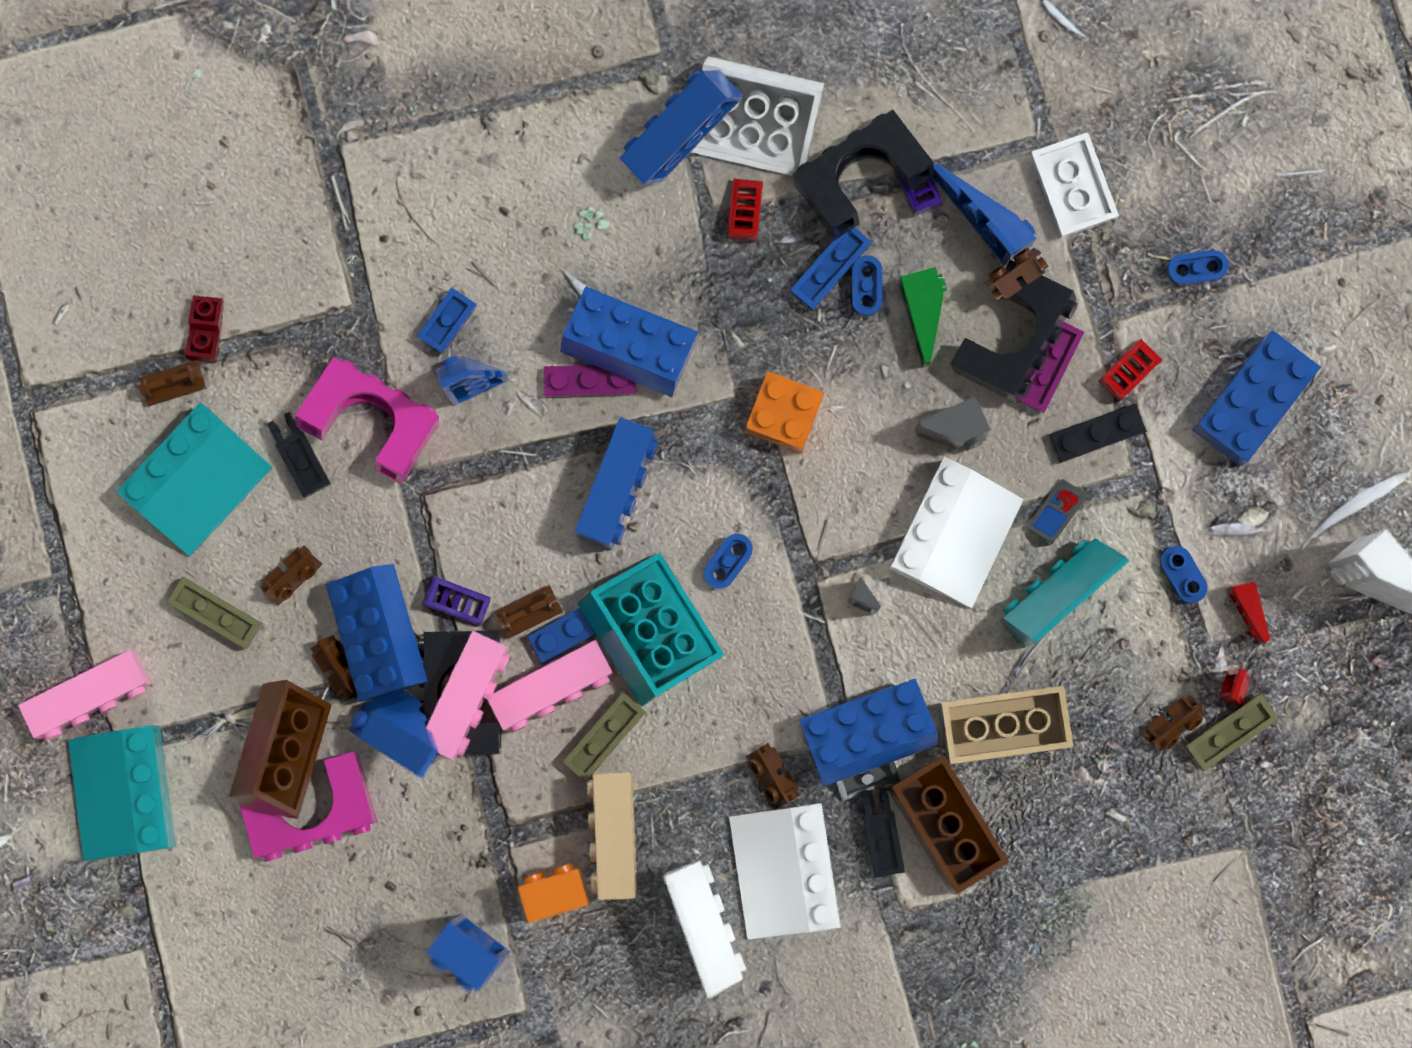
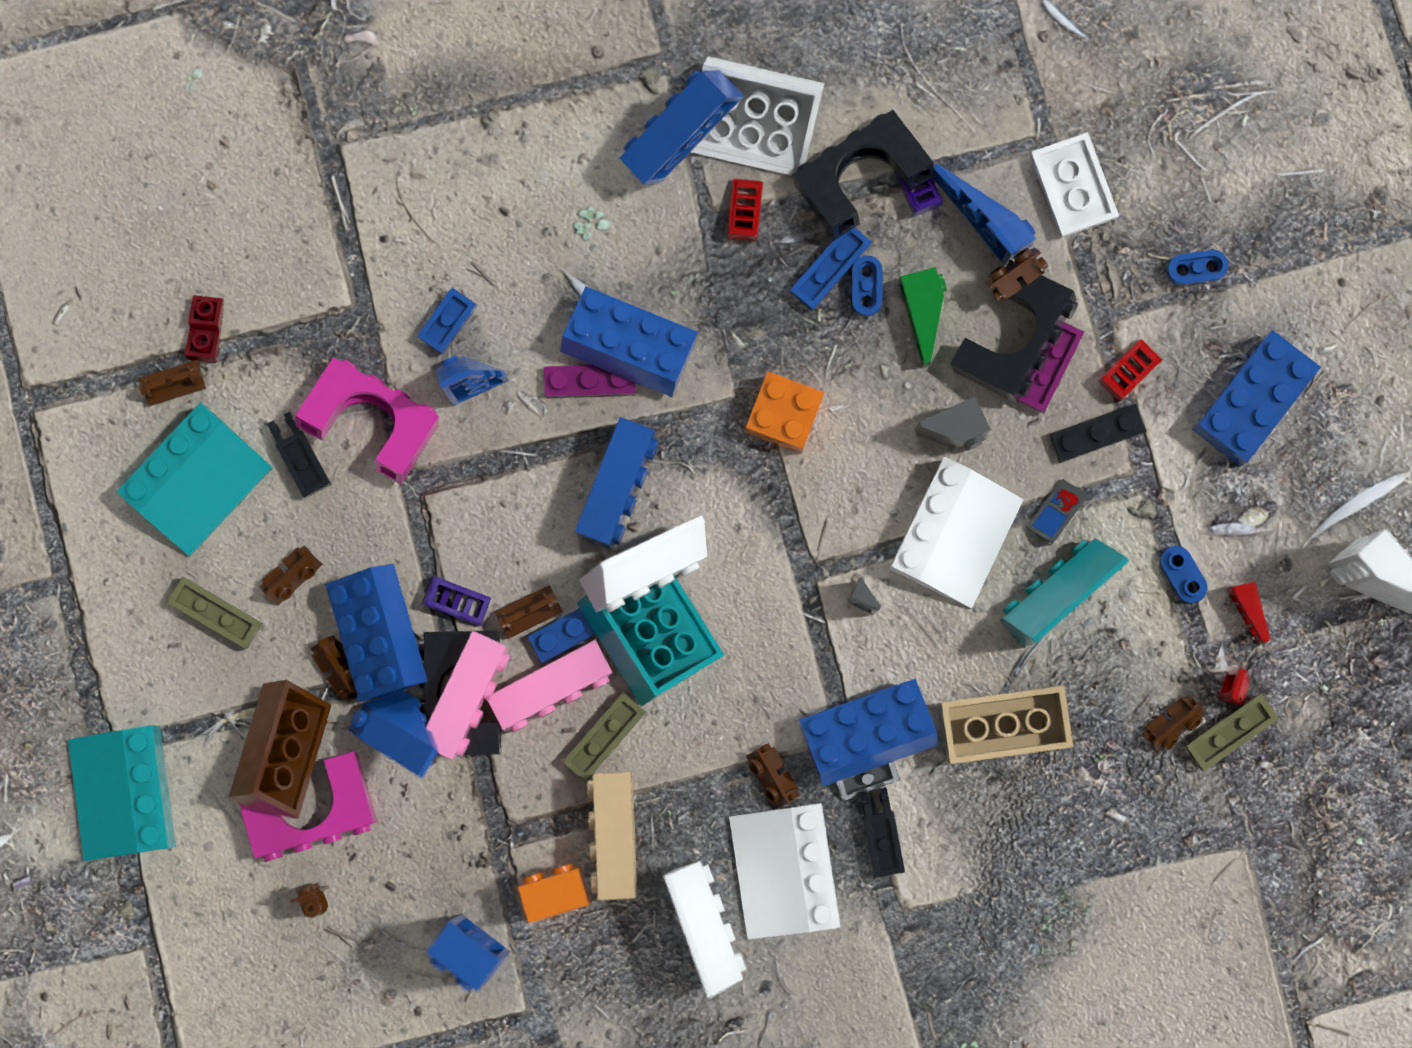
(85, 695): bright pink brick -> none
(312, 900): none -> reddish brown hinge
(646, 565): none -> white slope
(727, 561): blue plate -> none
(948, 825): reddish brown slope -> none

